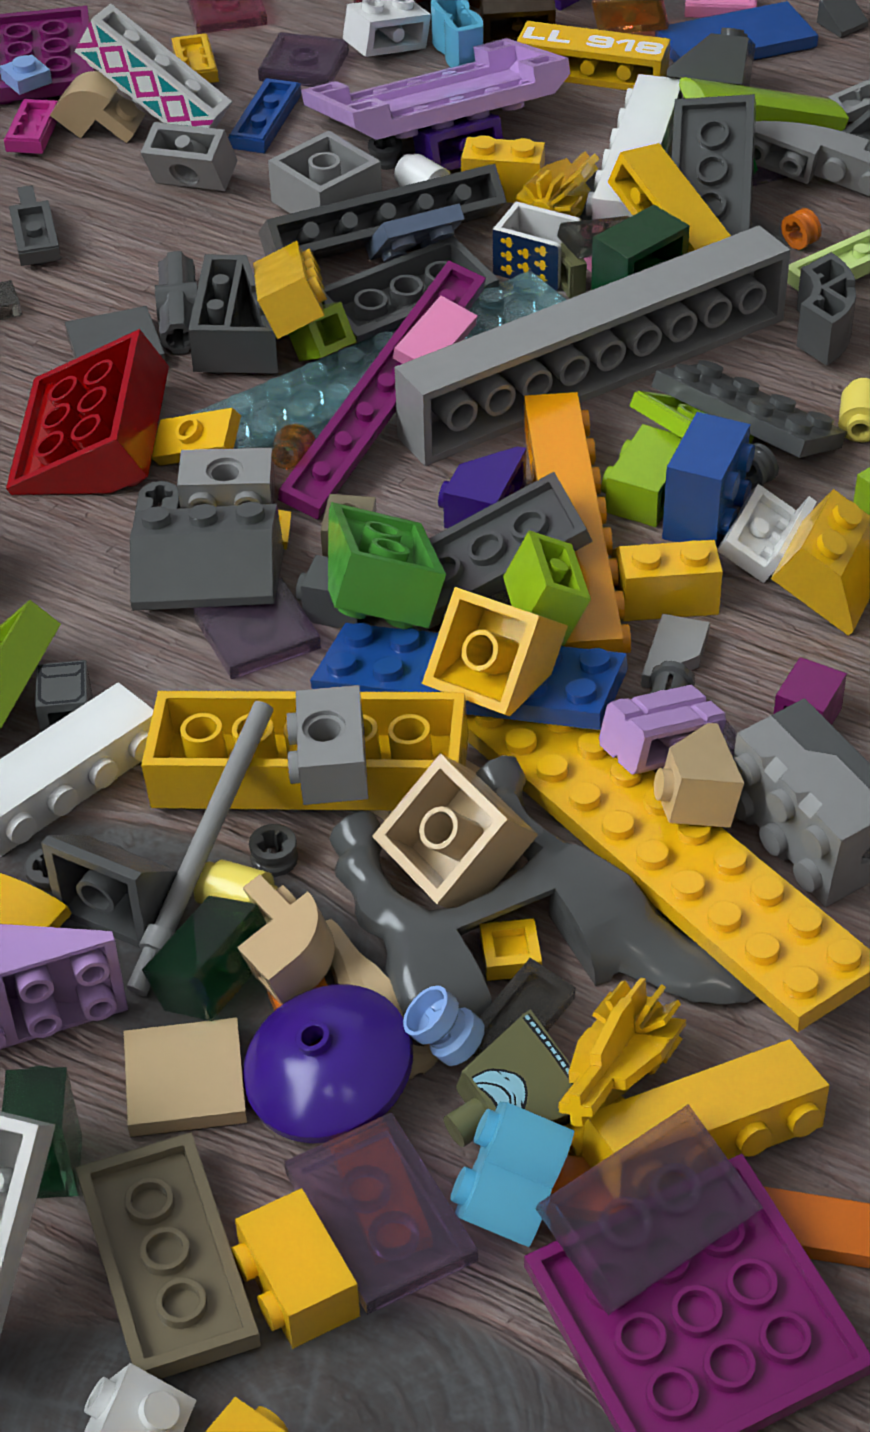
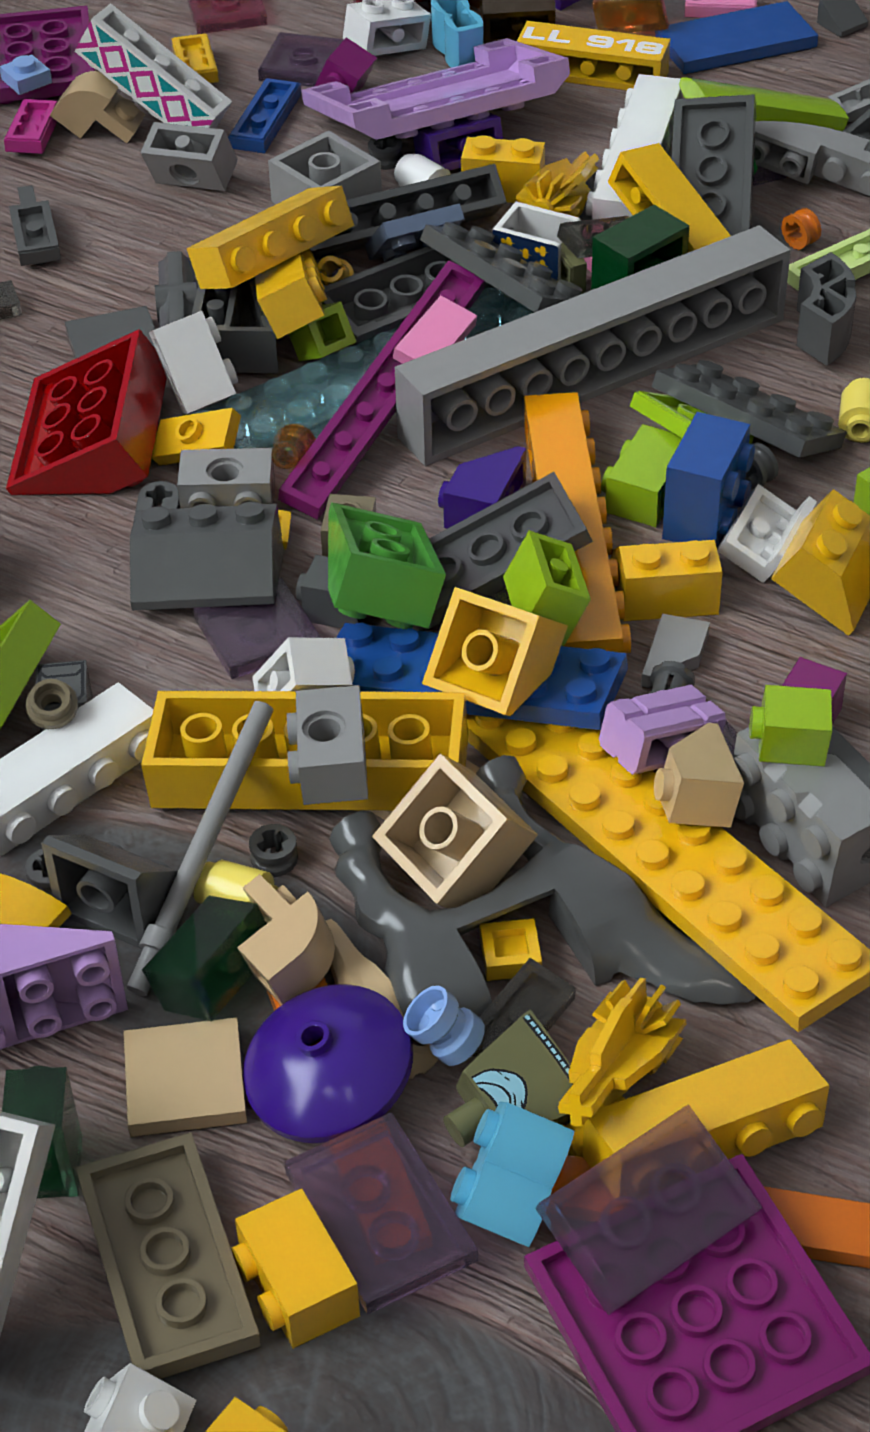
(51, 691): none -> dark tan plate
(194, 362): none -> white brick
(270, 237): none -> yellow brick
(306, 665): none -> white slope
(329, 264): none -> yellow pin
(347, 65): none -> magenta brick
(499, 265): none -> dark grey plate
(718, 58): dark grey slope -> none
(793, 725): none -> lime brick

